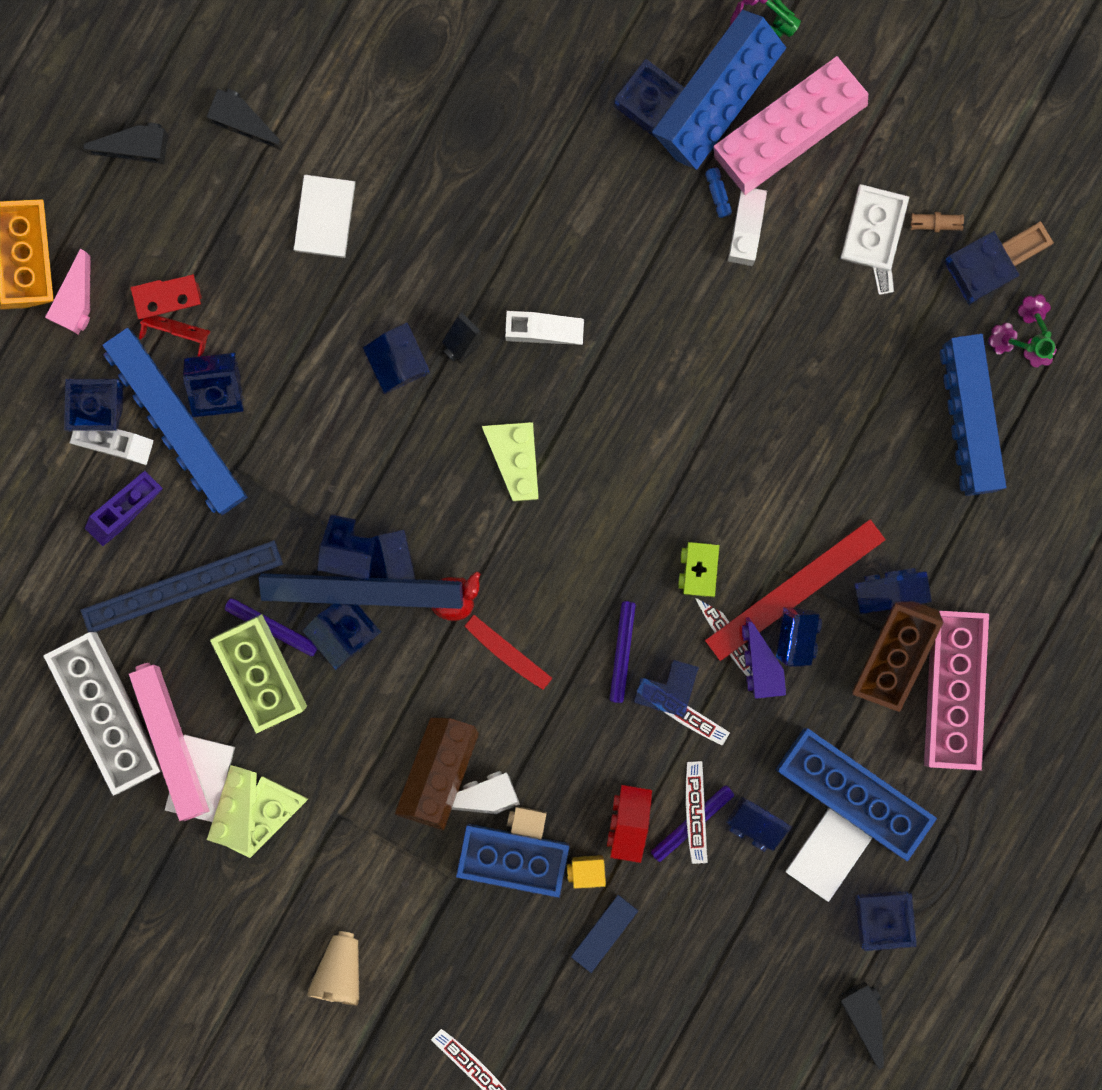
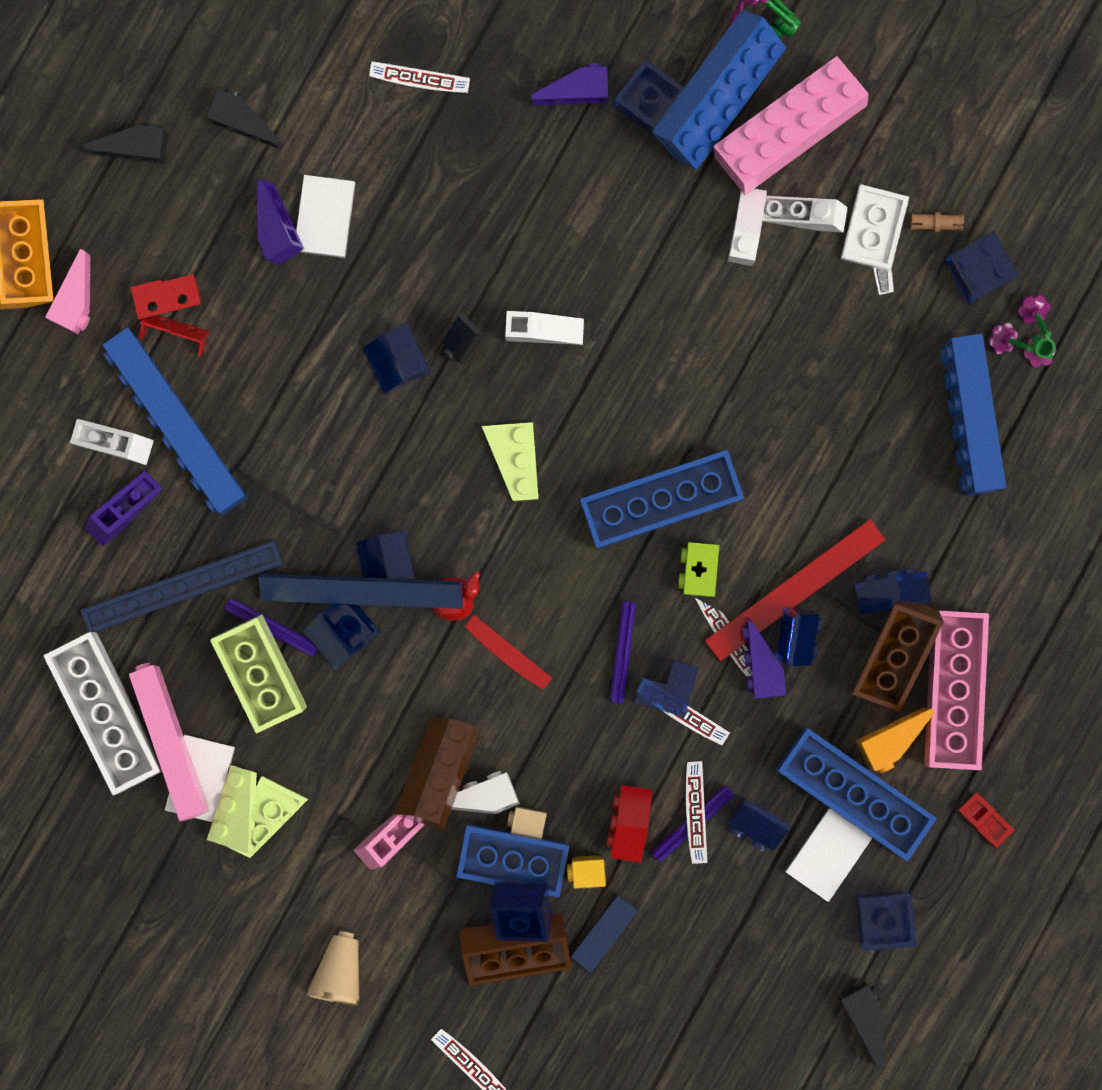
(93, 404): clear blue slope -> none
(213, 384): clear blue slope -> none
(274, 227): none -> dark purple slope
(344, 552): clear blue brick -> none
(386, 841): none -> bright pink slope
(419, 78): none -> sticker
(500, 960): none -> reddish brown slope
(521, 911): none -> clear blue brick
(582, 86): none -> dark purple slope
(661, 499): none -> blue brick
(718, 192): blue axle -> none
(806, 213): none -> white slope
(890, 742): none -> light orange slope
(986, 820): none -> red slope
(1027, 243): medium nougat tile -> none

